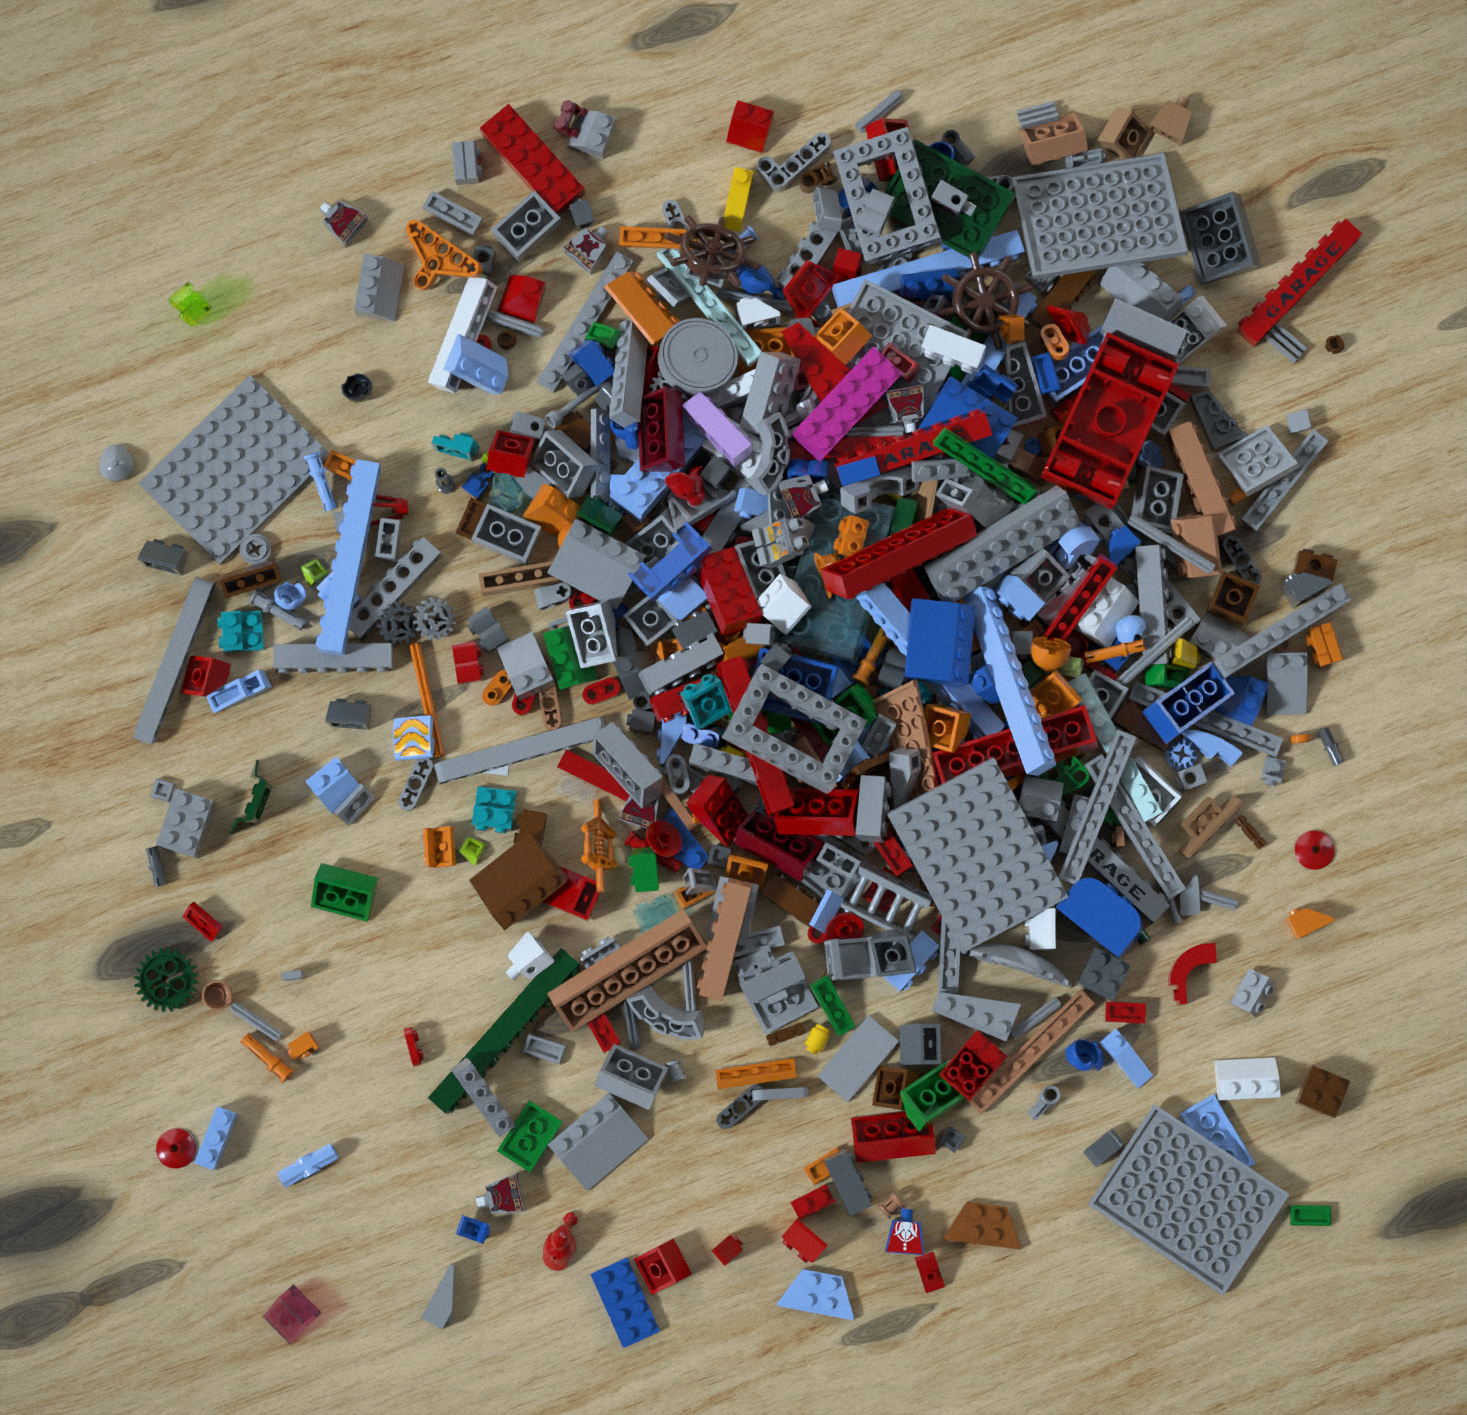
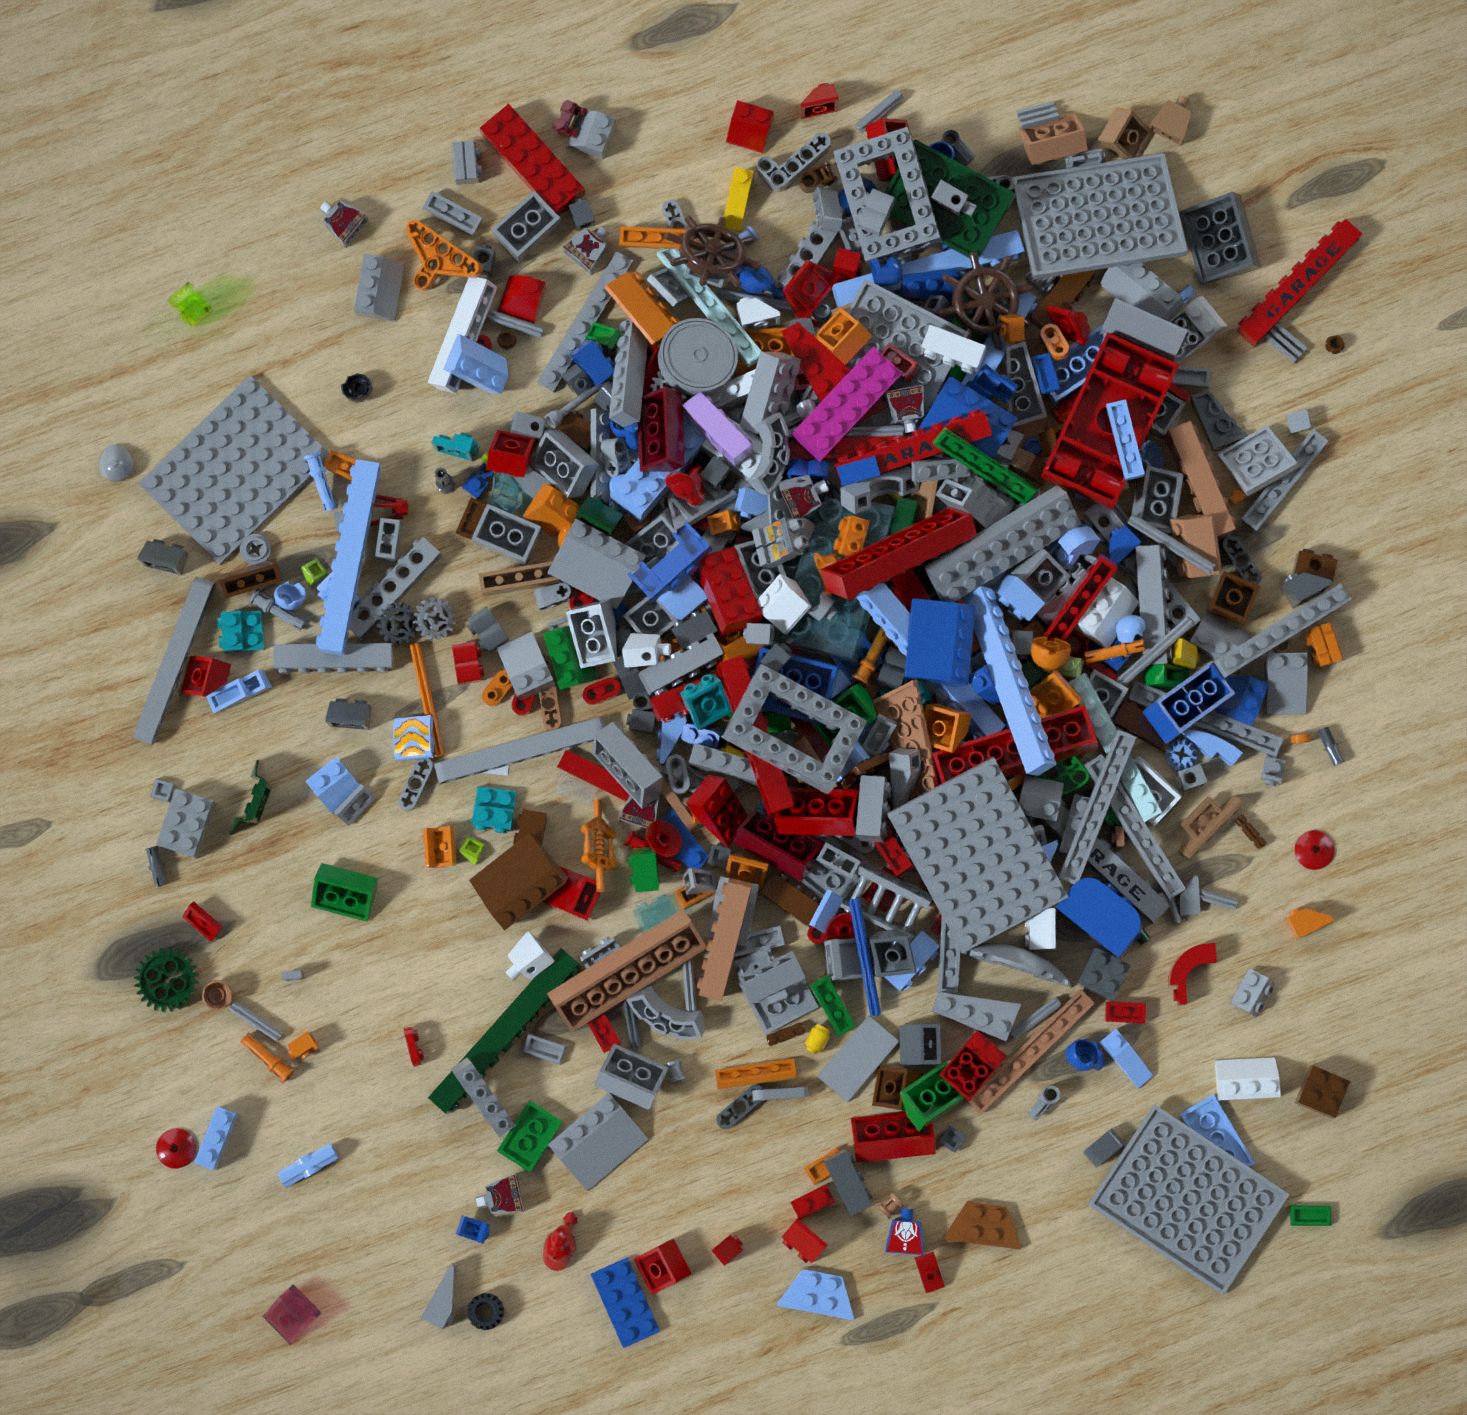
(476, 1320): none -> black tyre
(615, 455): none -> light grey piece
(644, 650): none -> white torso
(723, 523): none -> orange bracket
(820, 101): none -> red slope
(824, 608): none -> light grey piece
(864, 956): none -> blue axle
(887, 274): none -> blue helmet
(1125, 440): none -> light blue plate

